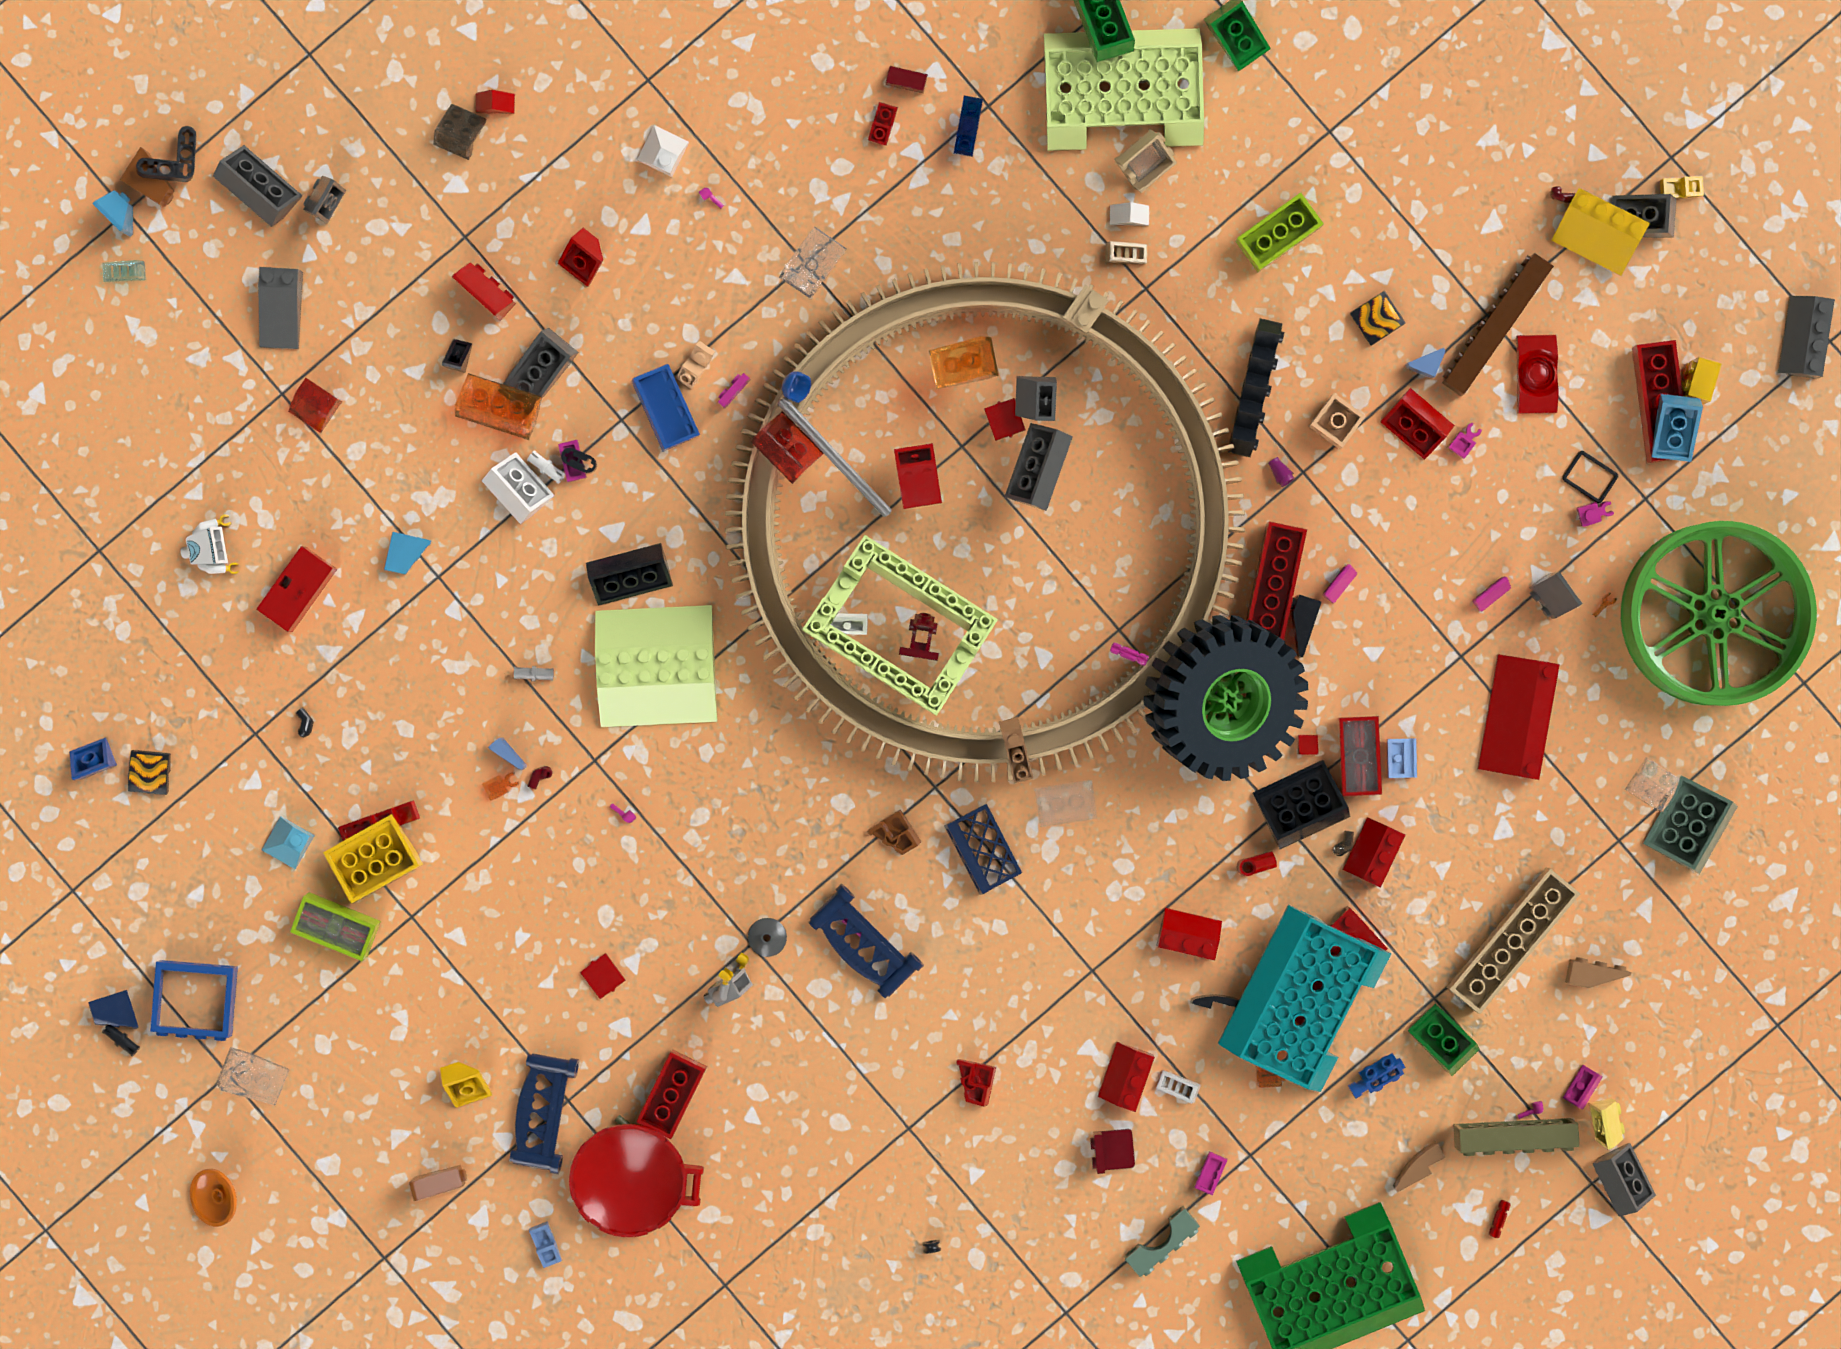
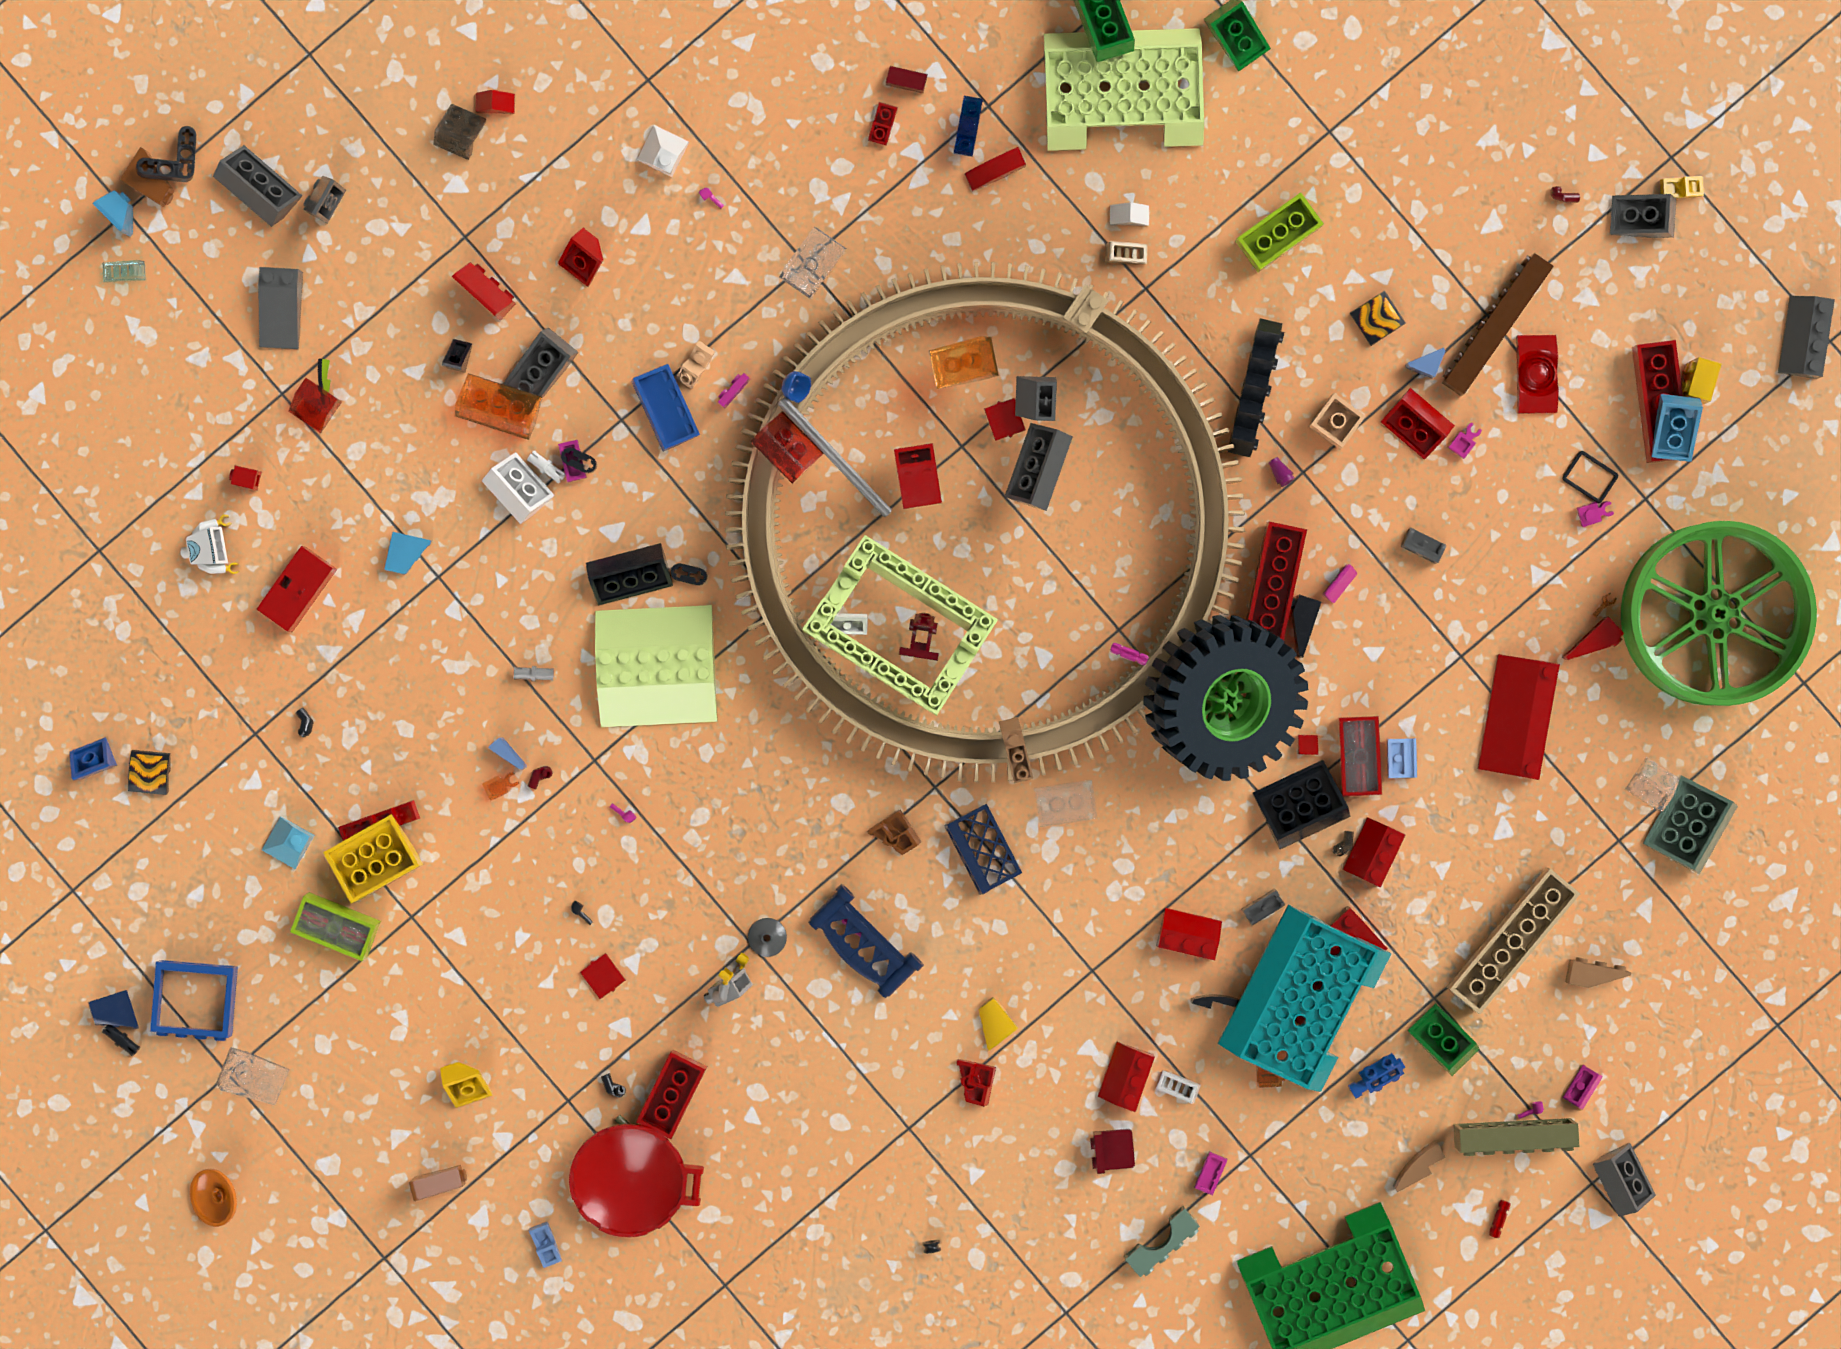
(245, 477): none -> red brick
(323, 367): none -> lime sticker
(543, 1154): dark blue piece -> none
(576, 909): none -> black hand
(611, 1087): none -> black arm
(690, 569): none -> black beam
(995, 169): none -> red slope
(995, 1023): none -> yellow slope
(1146, 160): tan window -> none
(1258, 863): red piece -> none
(1263, 907): none -> dark grey hinge
(1423, 546): none -> dark grey hinge
(1492, 593): dark pink slope -> none
(1554, 595): dark grey slope -> none
(1600, 231): yellow slope -> none
(1601, 636): none -> red slope
(1606, 1122): light yellow slope -> none

